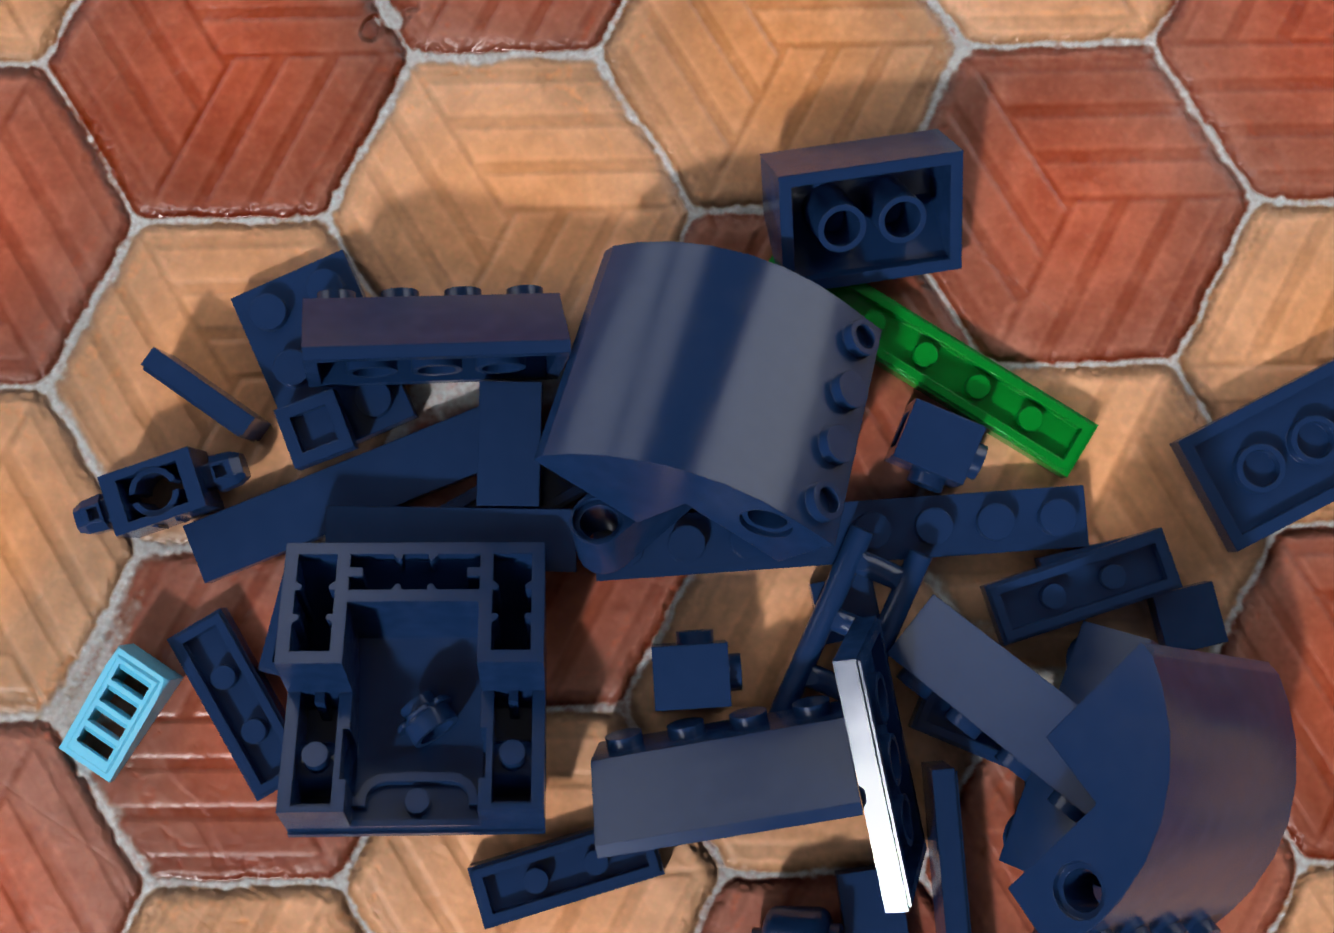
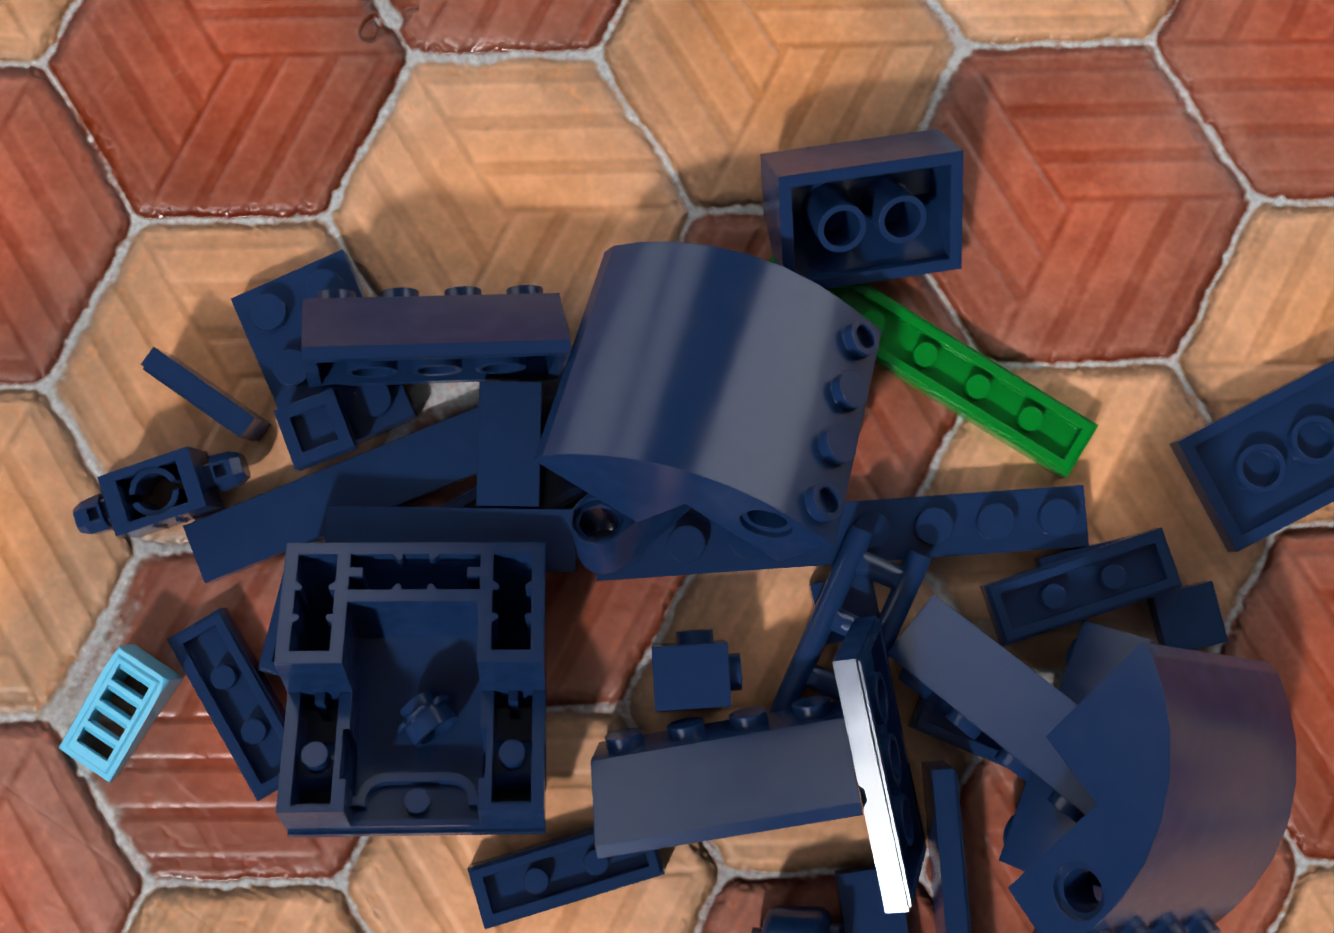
(937, 447): dark blue brick -> none

